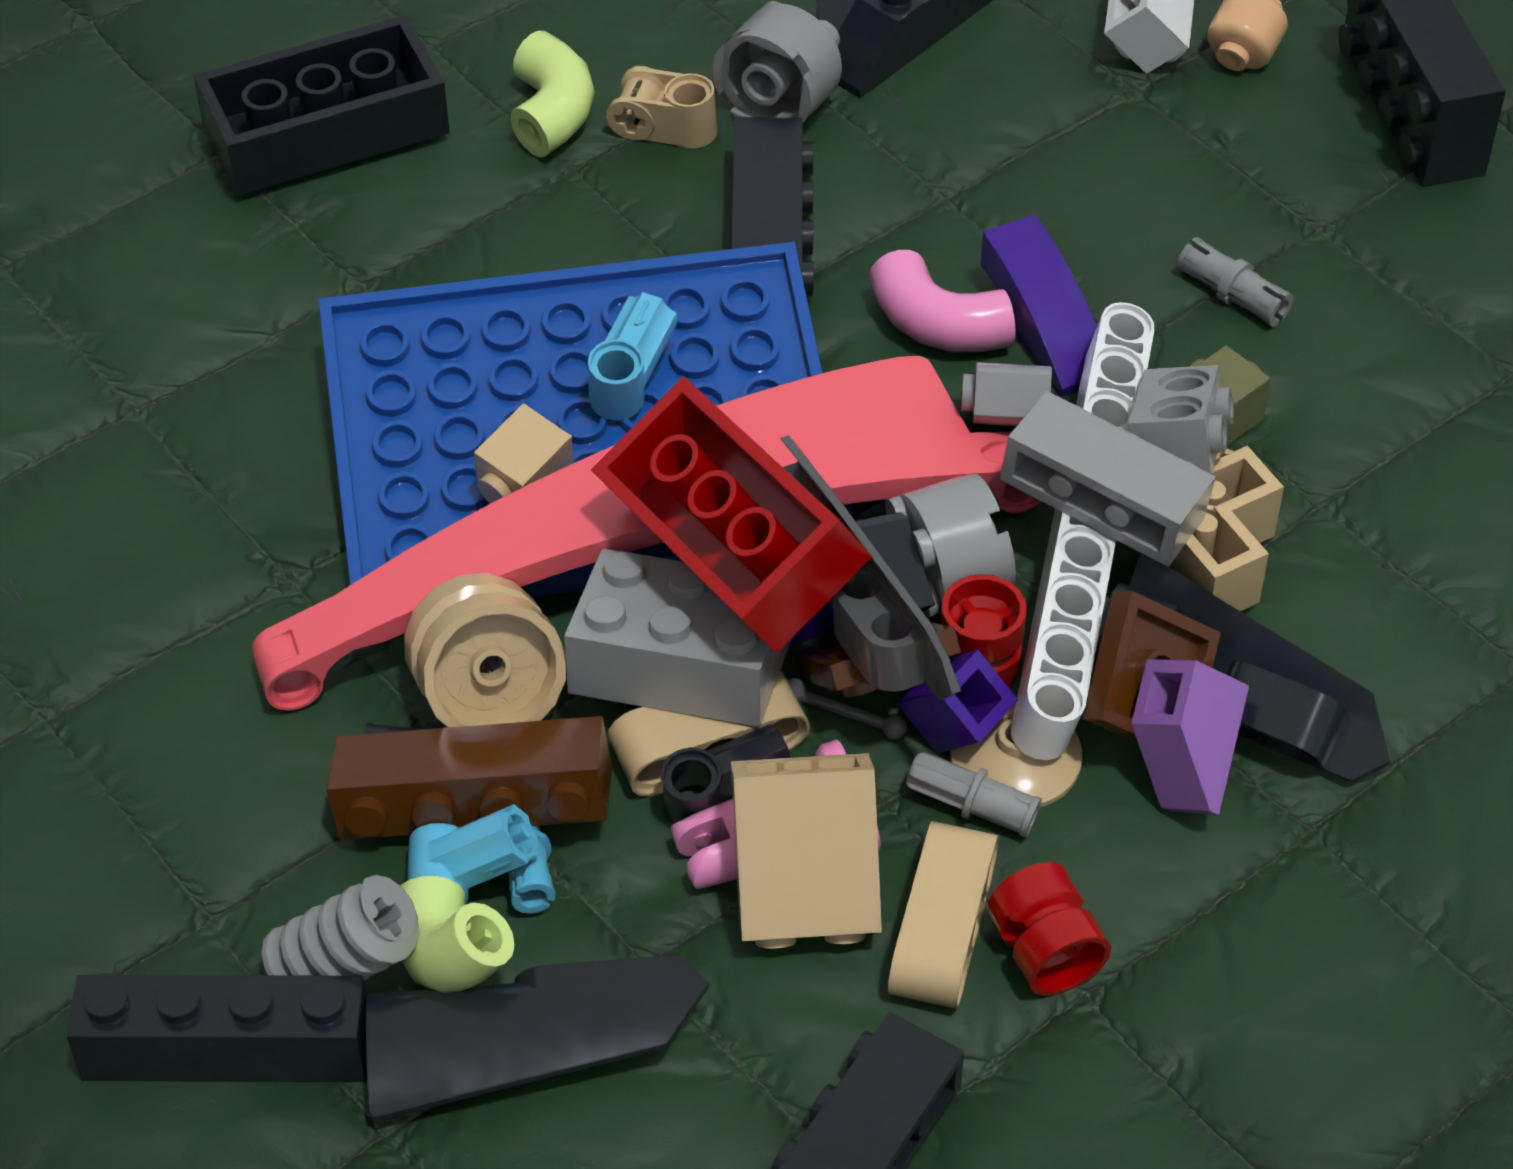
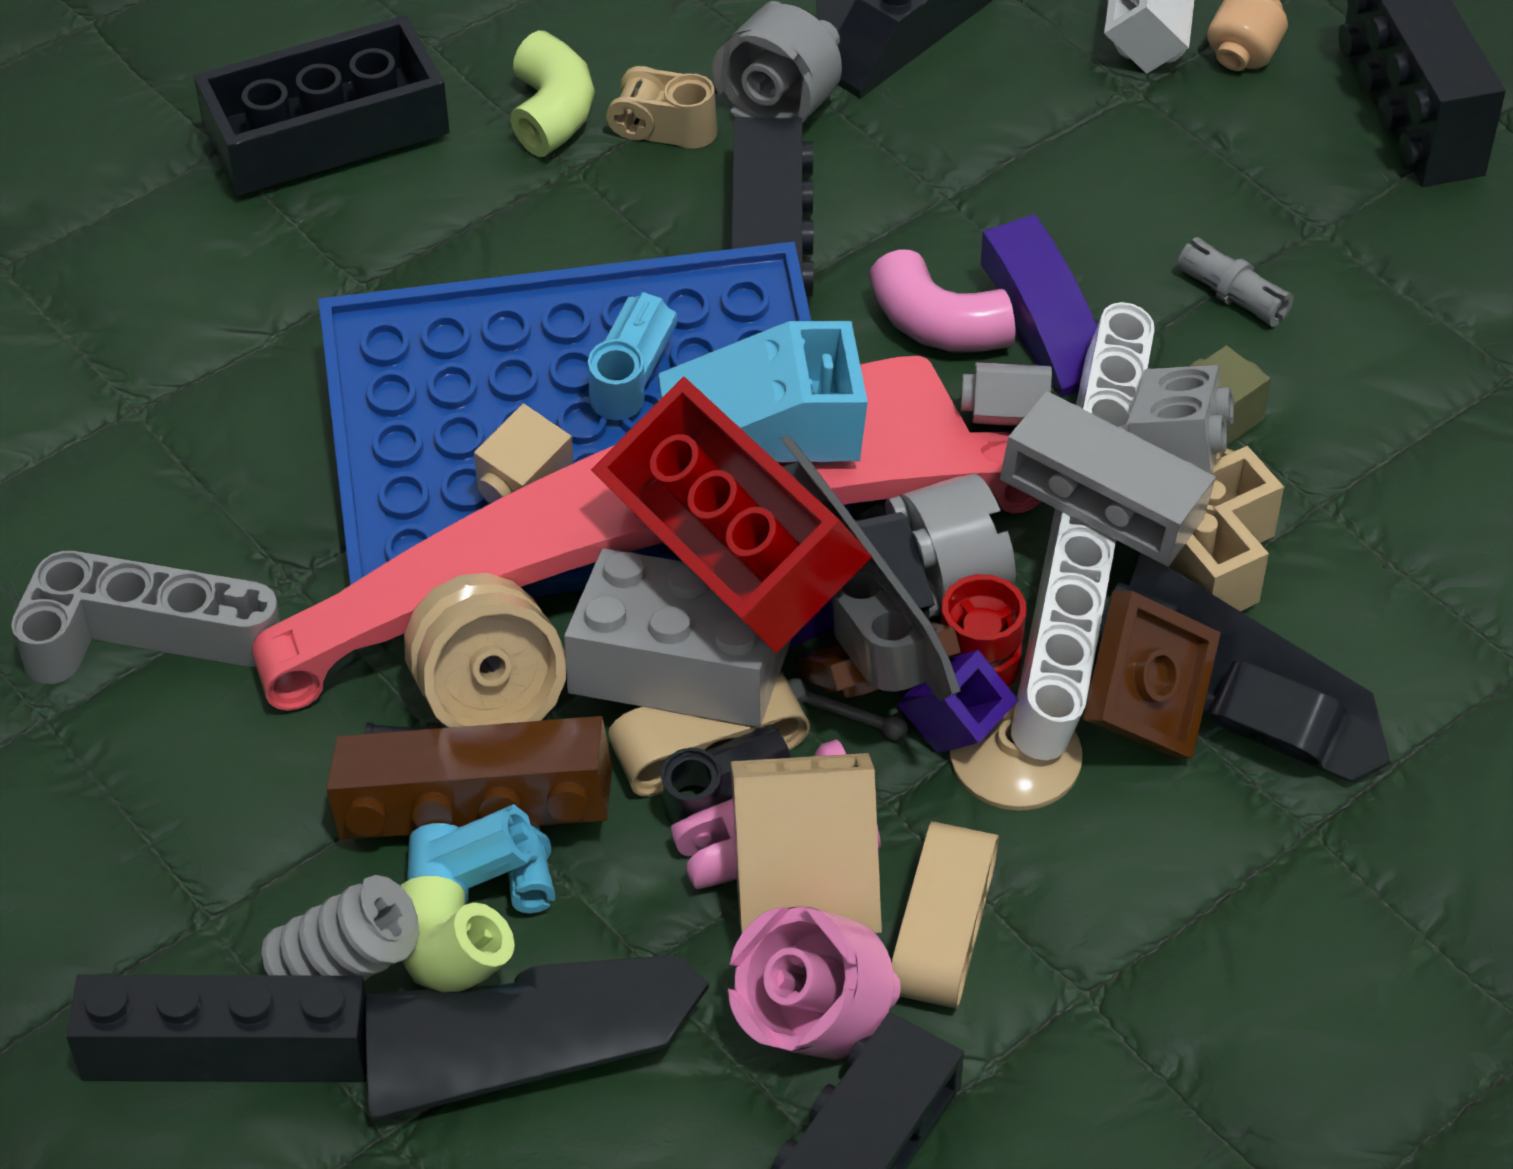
(134, 605): none -> light grey beam
(789, 382): none -> medium azure slope
(811, 981): none -> bright pink brick
(973, 793): light grey axle -> none
(1049, 932): red wheel -> none
(1188, 732): medium lavender slope -> none

